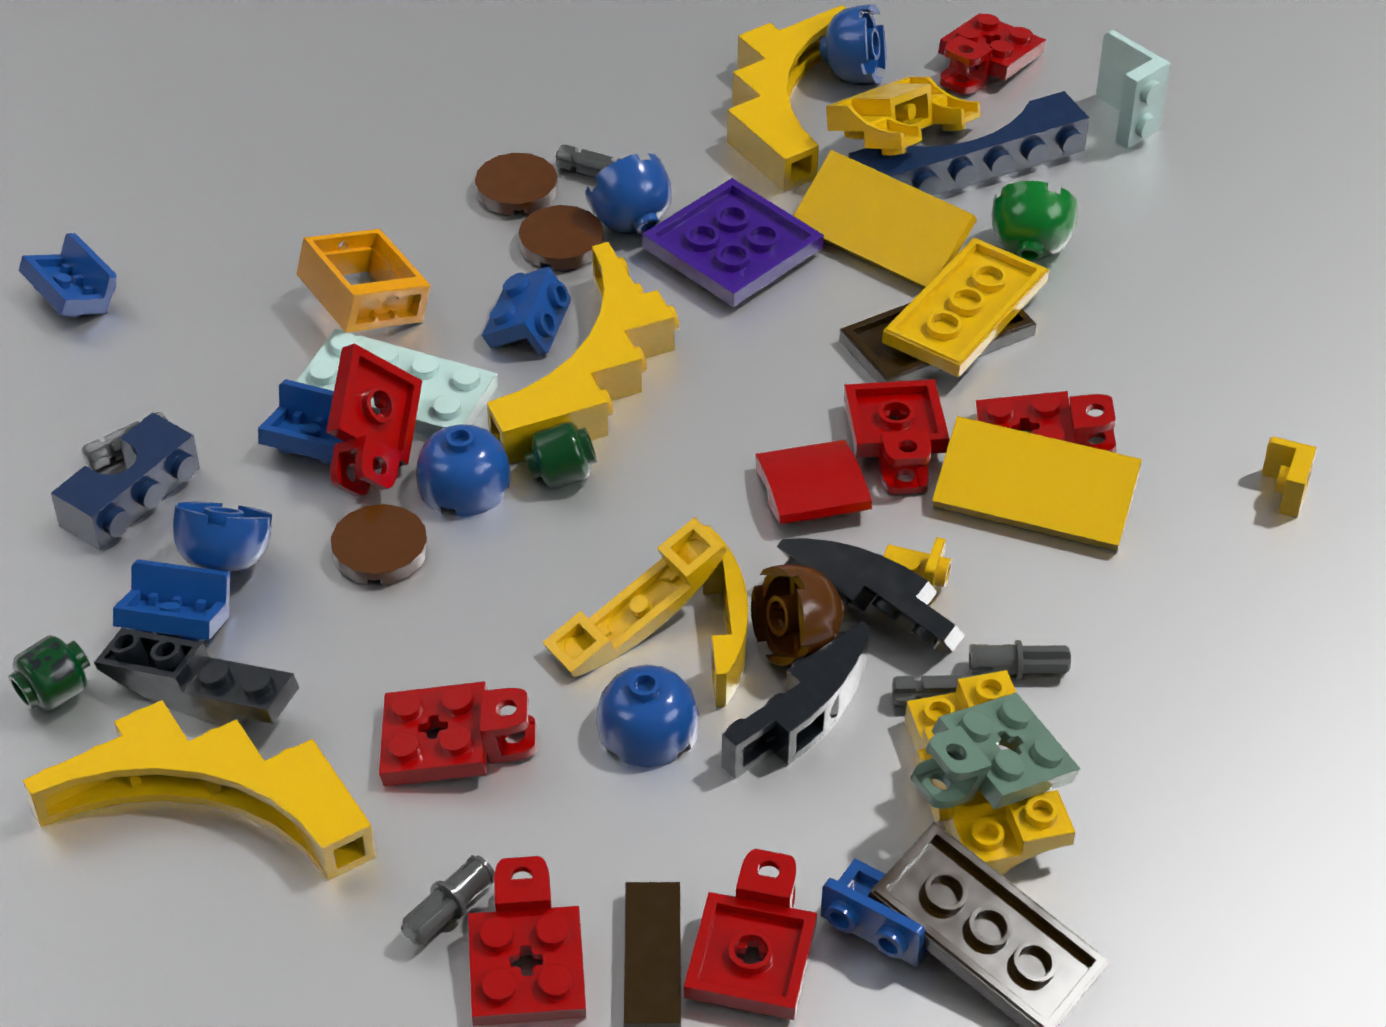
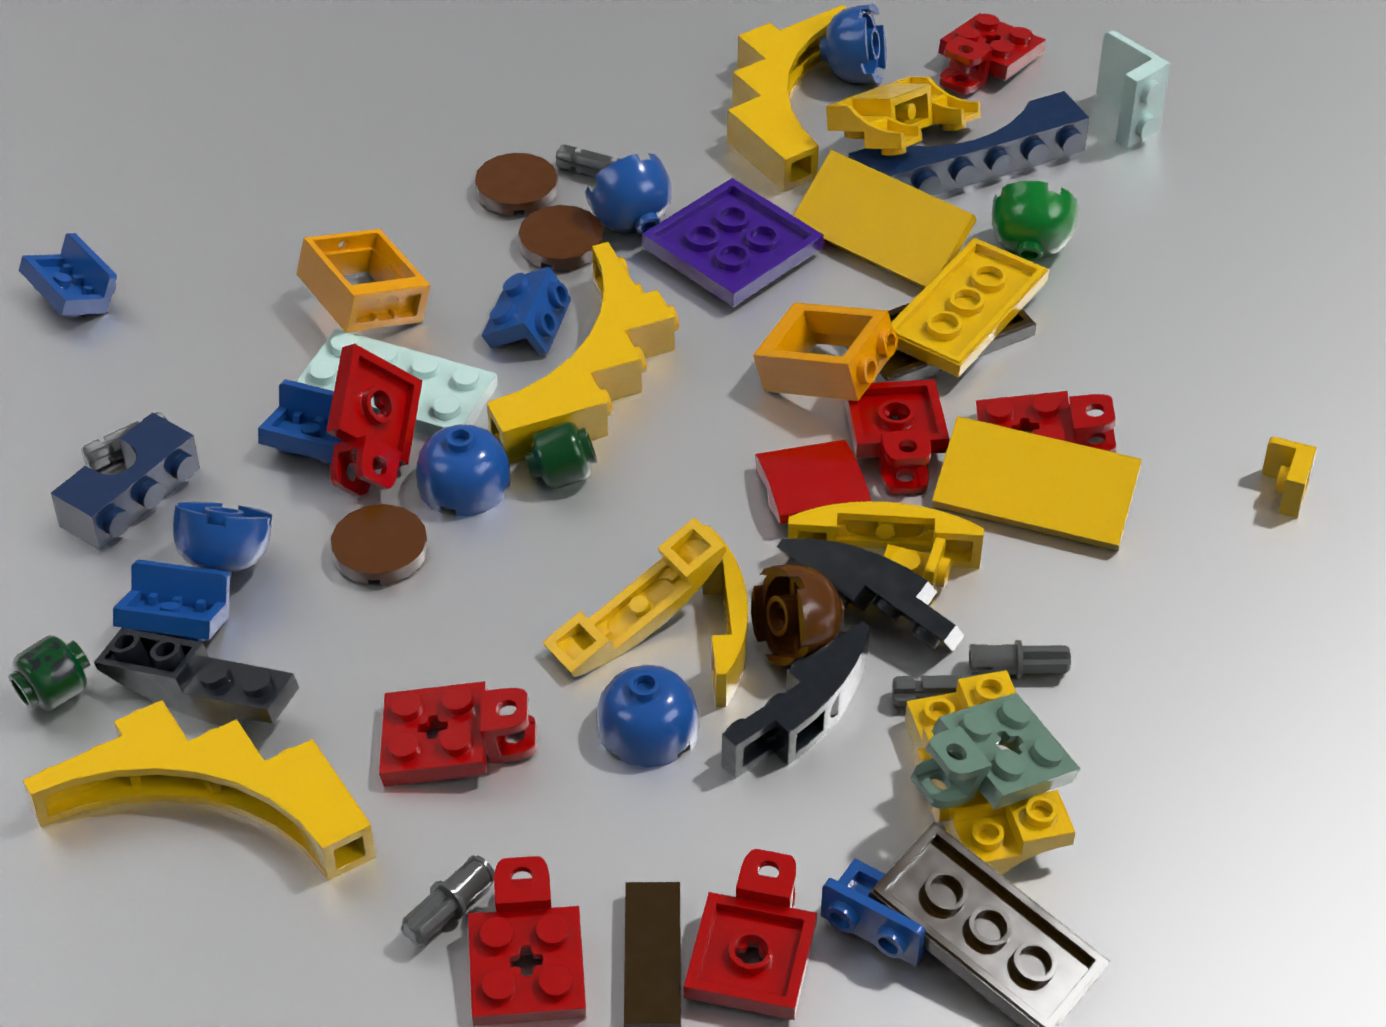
(790, 368): none -> light orange window
(897, 524): none -> yellow slope

